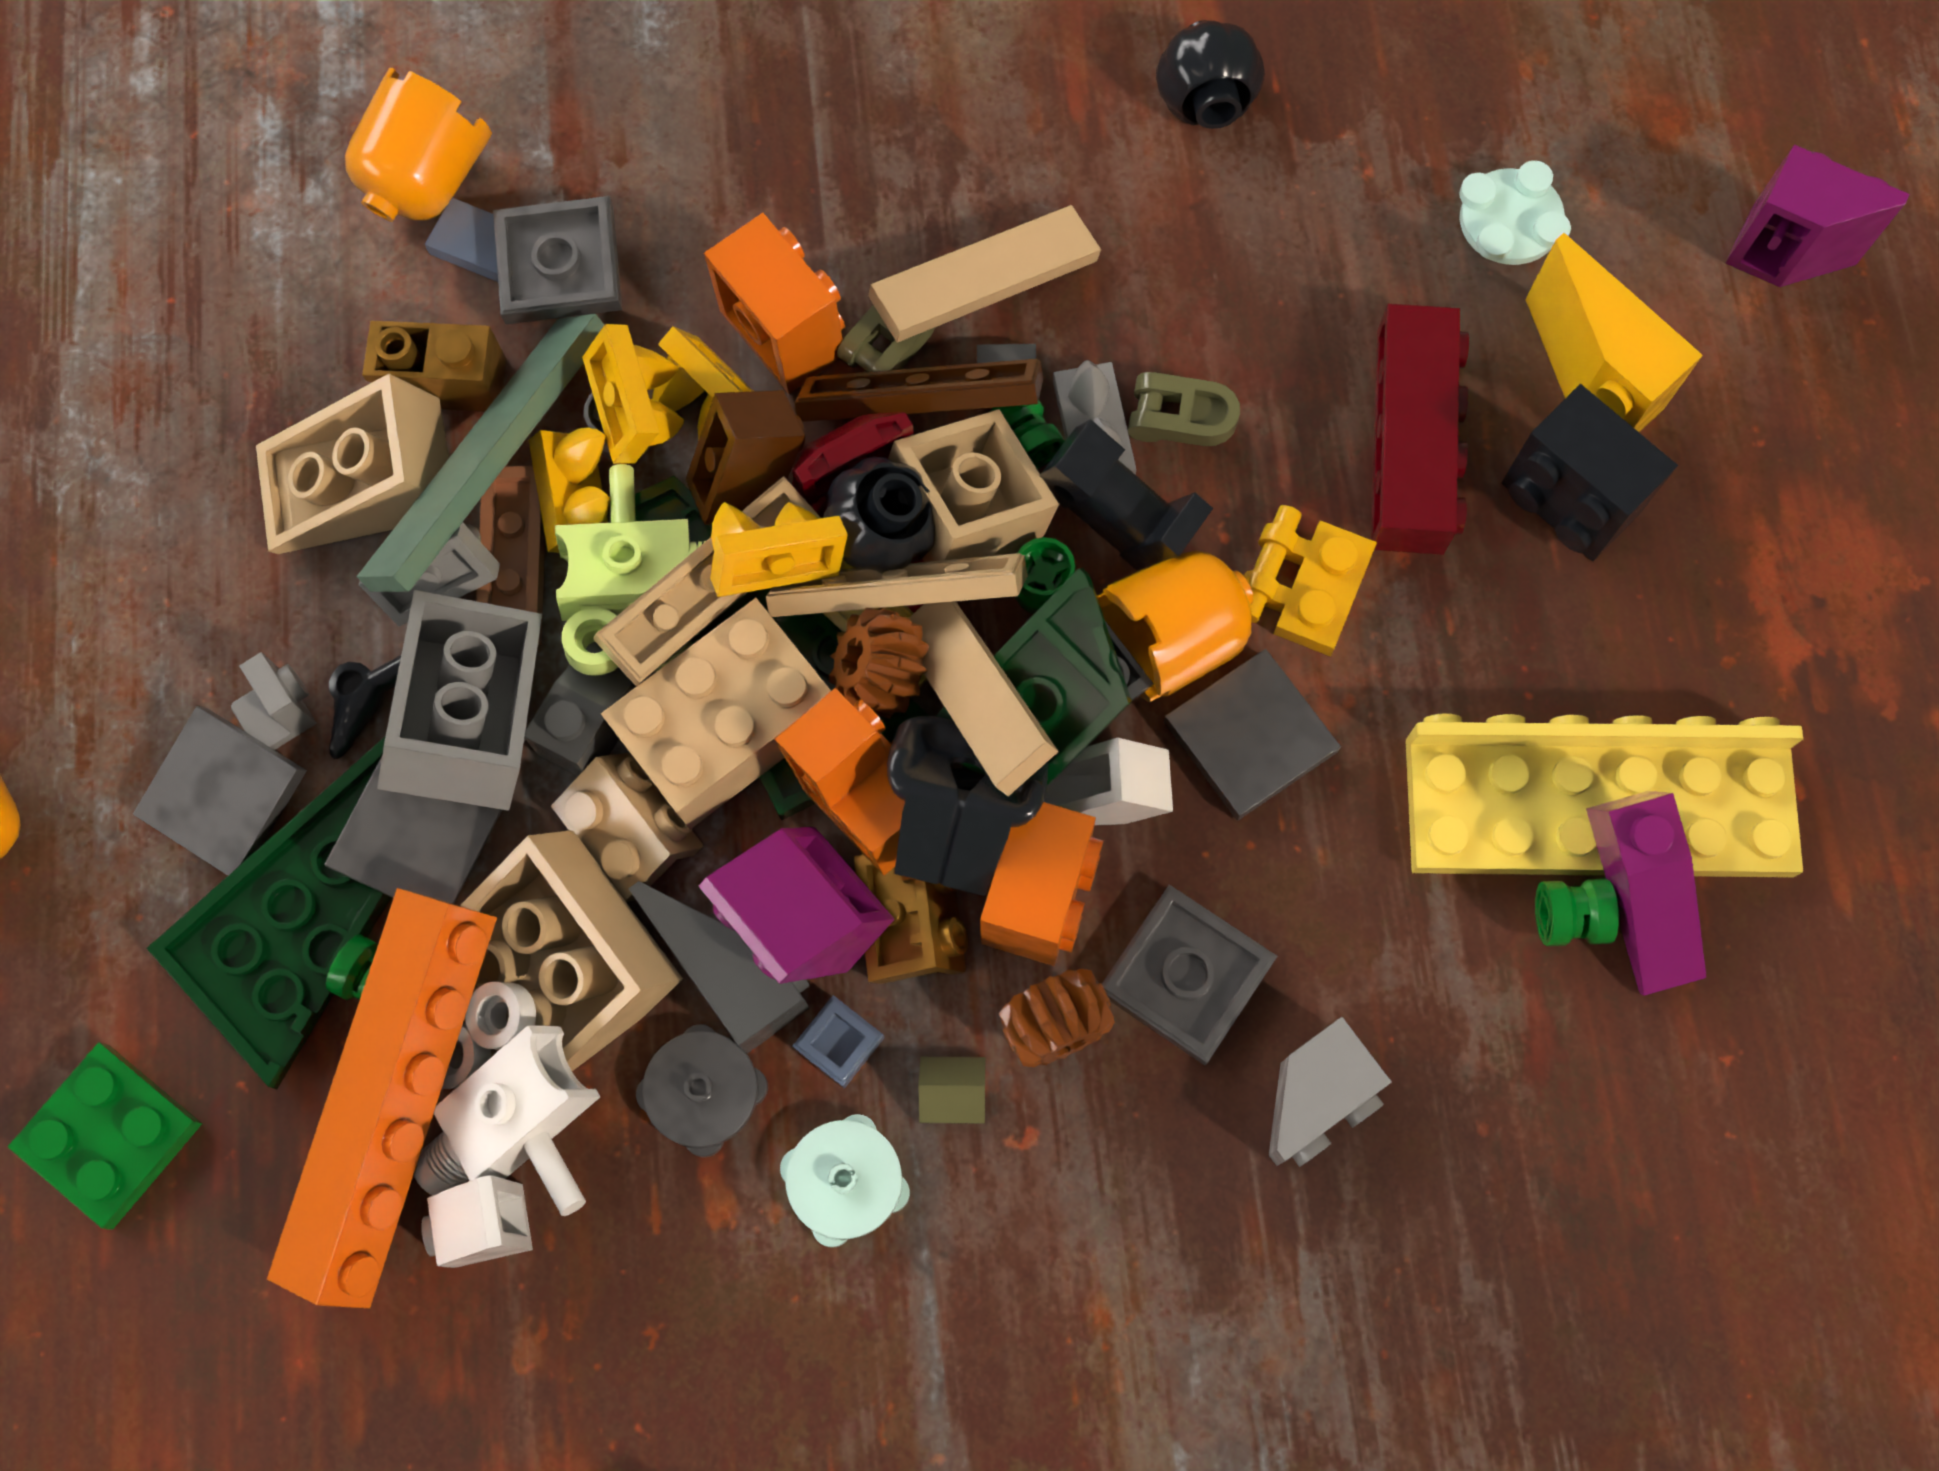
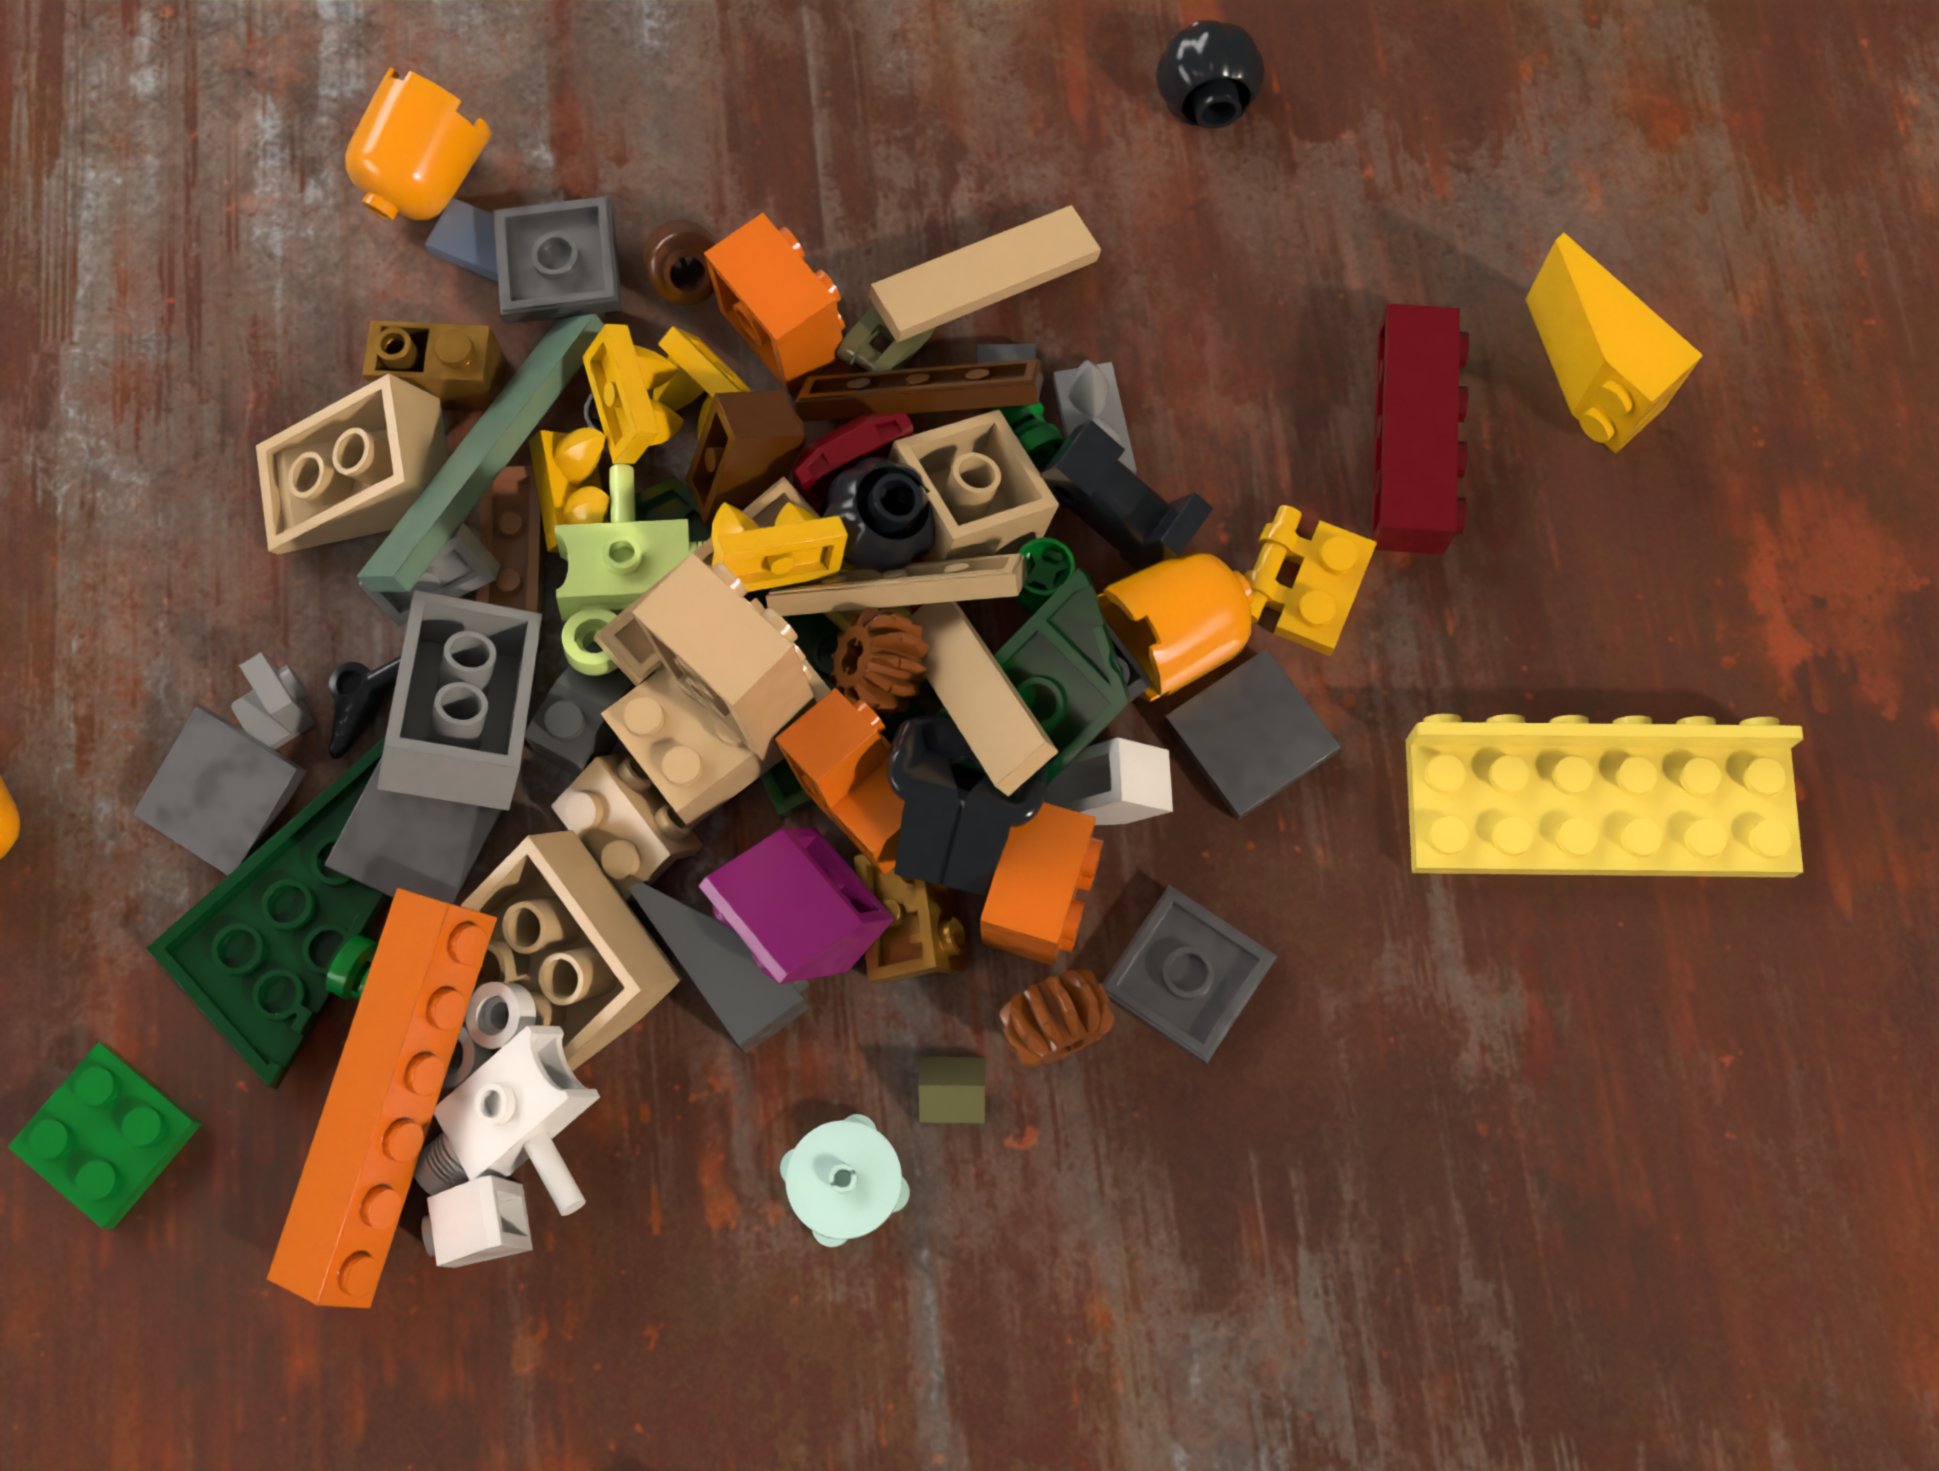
(682, 280): none -> reddish brown head
(701, 1090): flat silver piece -> none
(727, 652): none -> tan brick
(838, 1041): sand blue tile -> none
(1205, 416): olive plate -> none
(1319, 1087): light grey slope -> none
(1512, 213): light aqua piece -> none
(1576, 912): green wheel -> none
(1586, 473): black brick -> none
(1654, 887): magenta slope -> none
(1813, 220): magenta slope -> none

